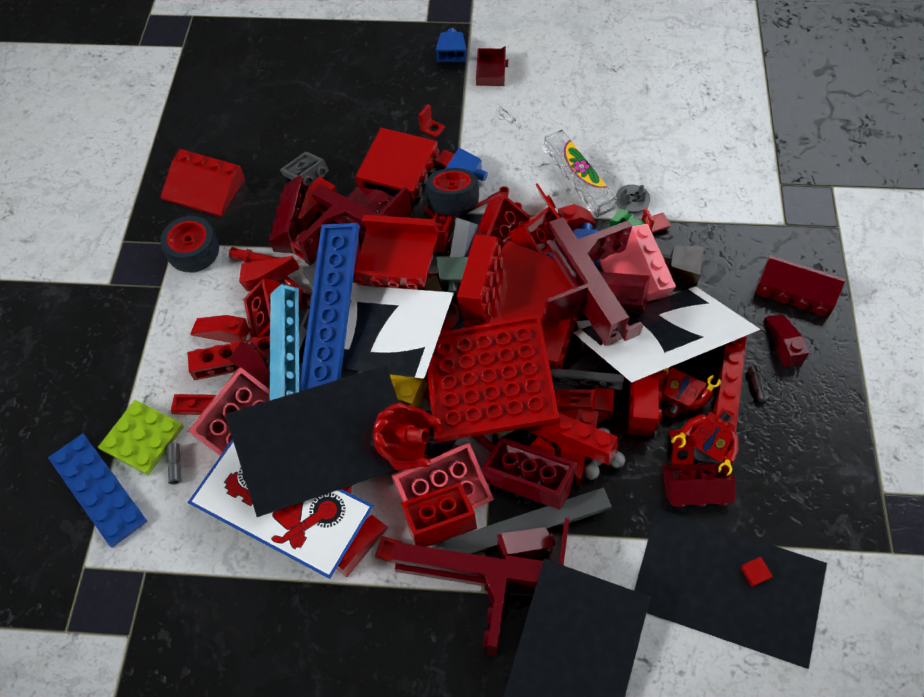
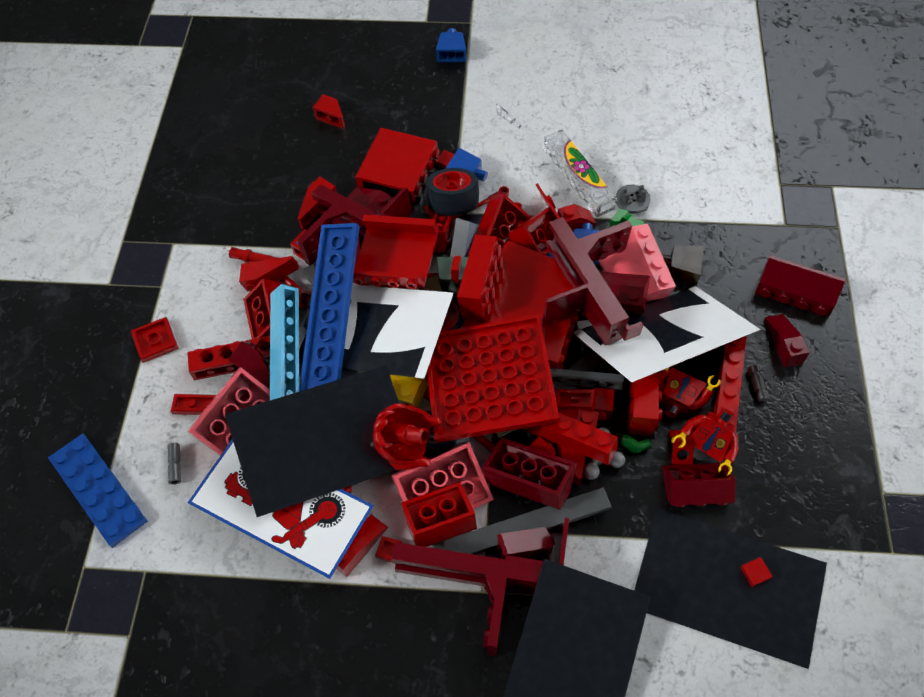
(141, 437): lime plate -> none
(154, 339): none -> red tile
(190, 244): black wheel -> none
(202, 182): red slope -> none
(221, 328): red slope -> none
(286, 225): dark red slope -> none
(307, 166): dark grey plate -> none
(329, 111): none -> red slope
(426, 122): red bracket -> none
(456, 269): none -> red tile
(491, 66): dark red container -> none
(633, 445): none -> green arm
(656, 222): bracket -> none

